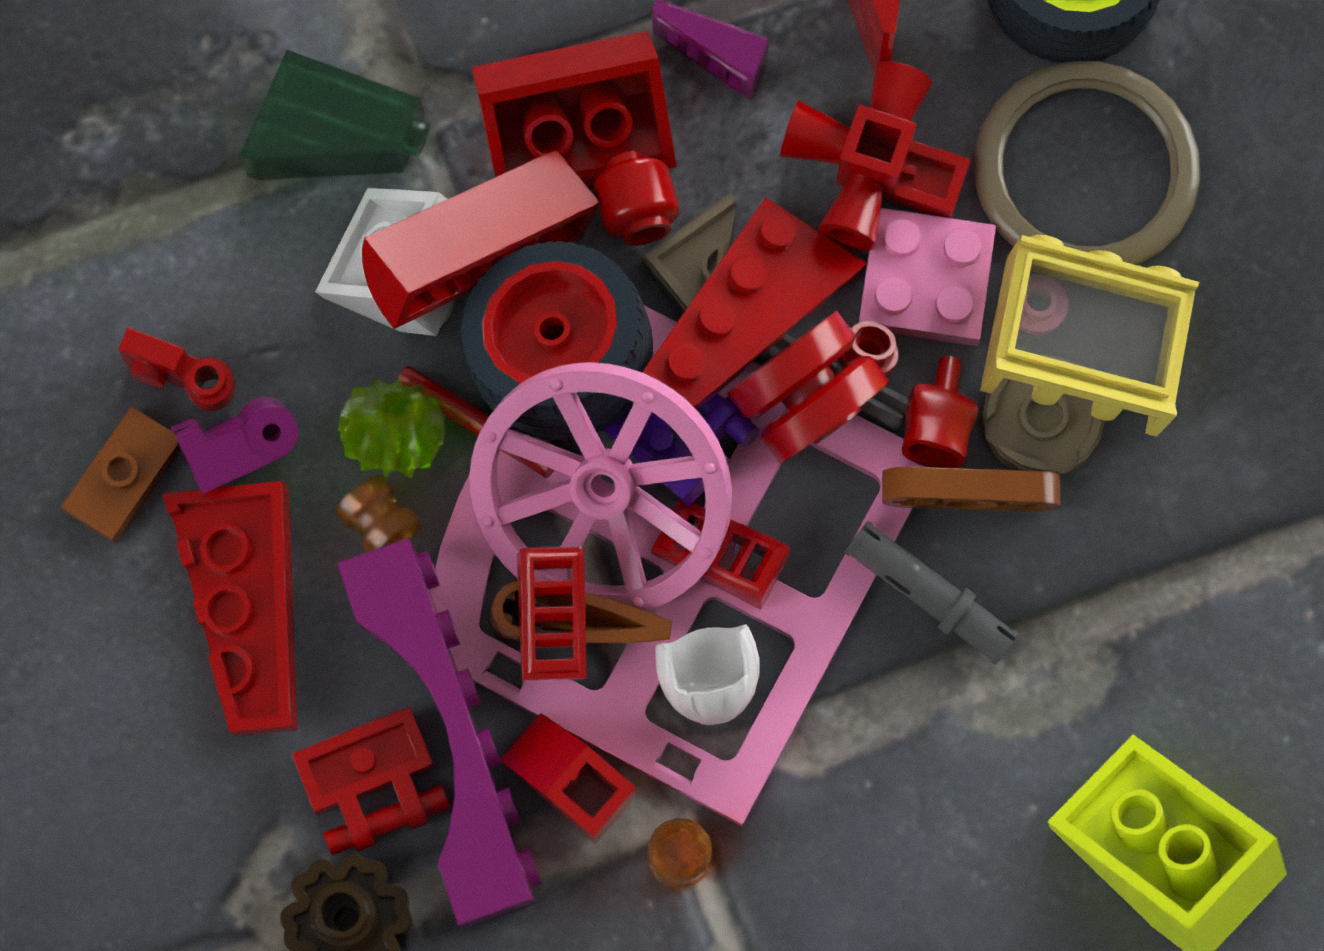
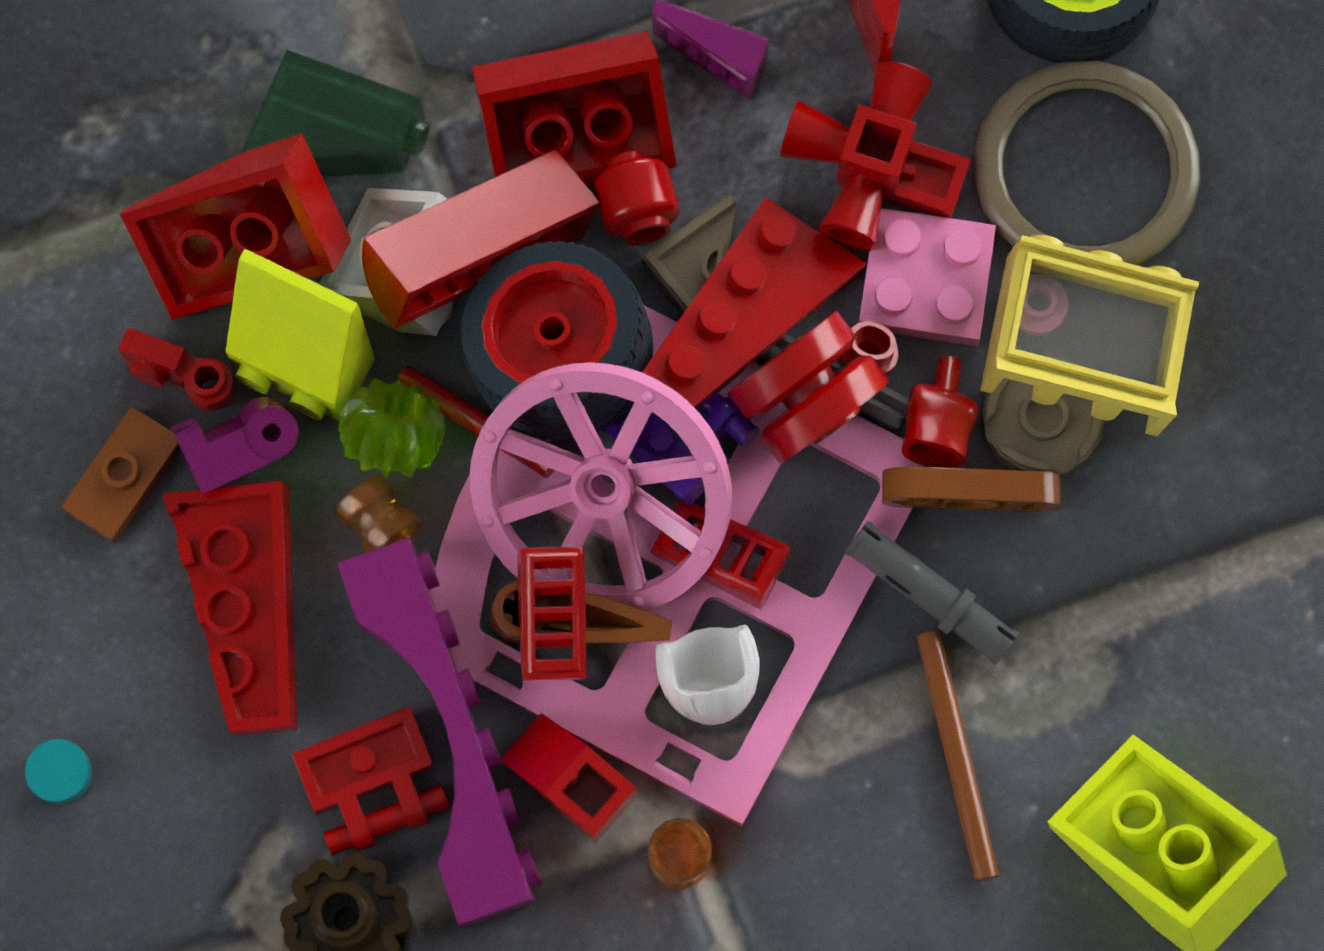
(58, 771): none -> teal tile
(255, 201): none -> red slope
(296, 338): none -> neon yellow slope
(957, 756): none -> dark orange bar

